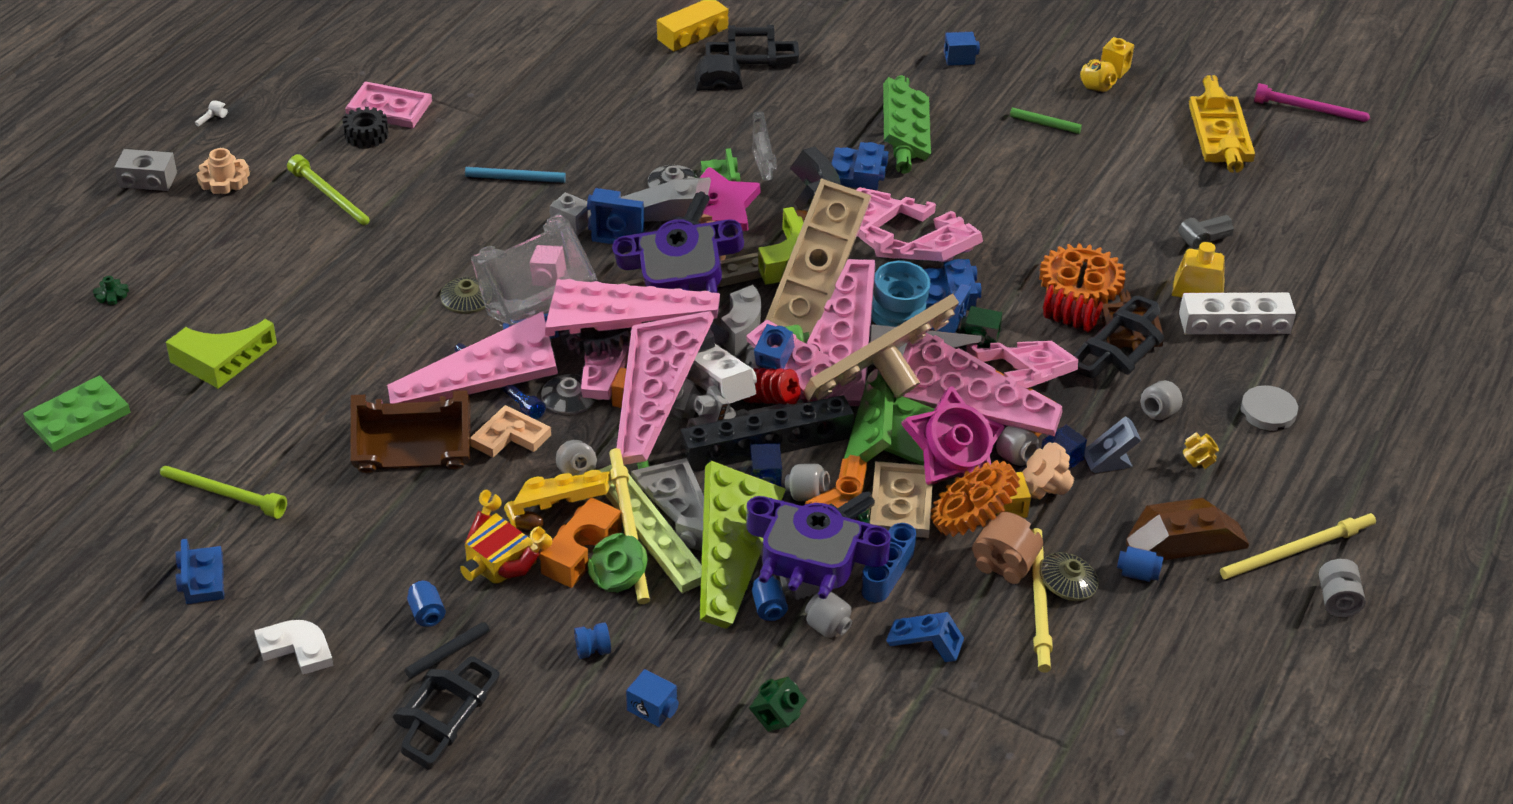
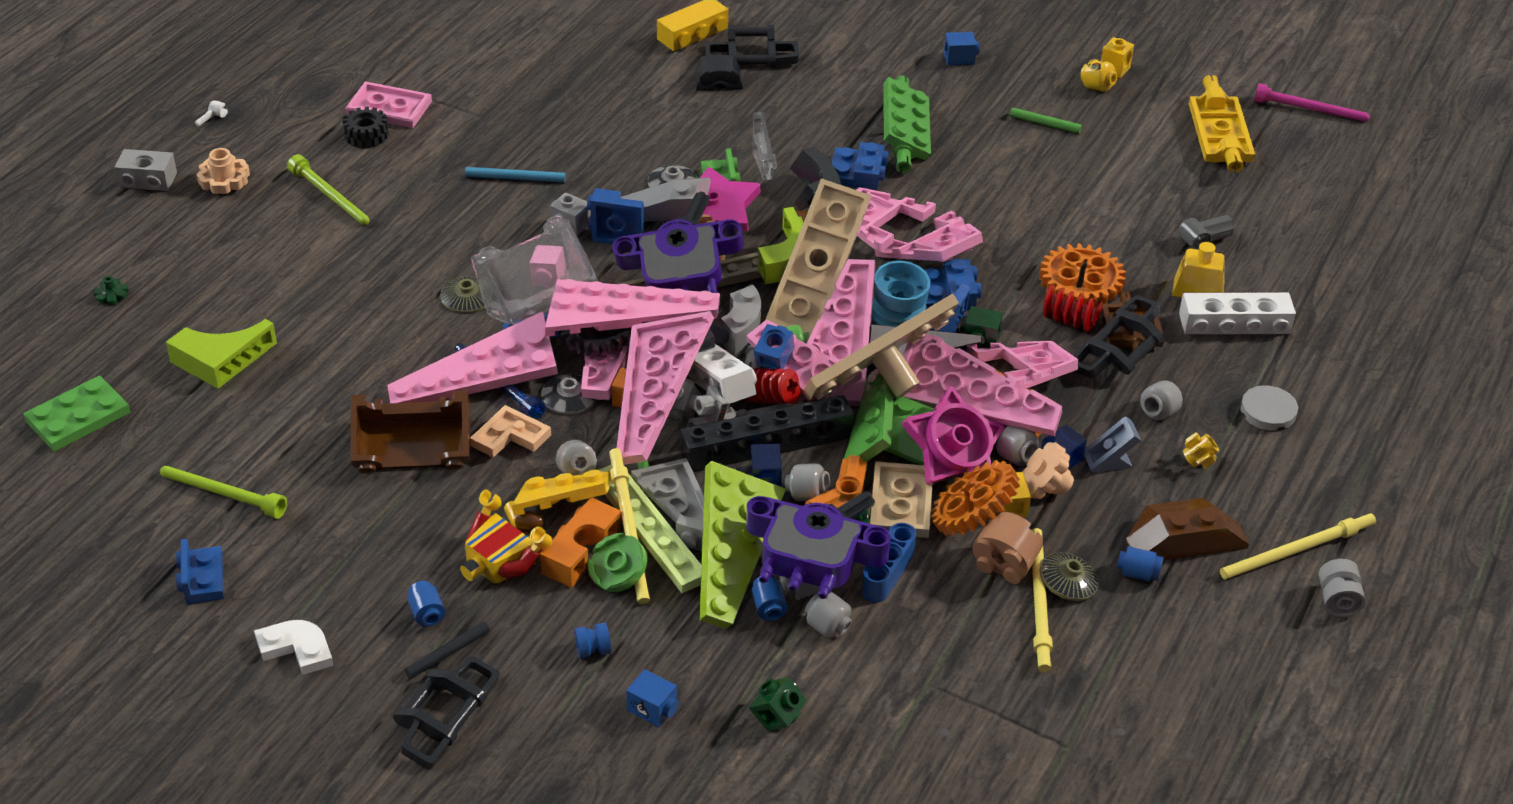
(931, 627): blue bracket -> none

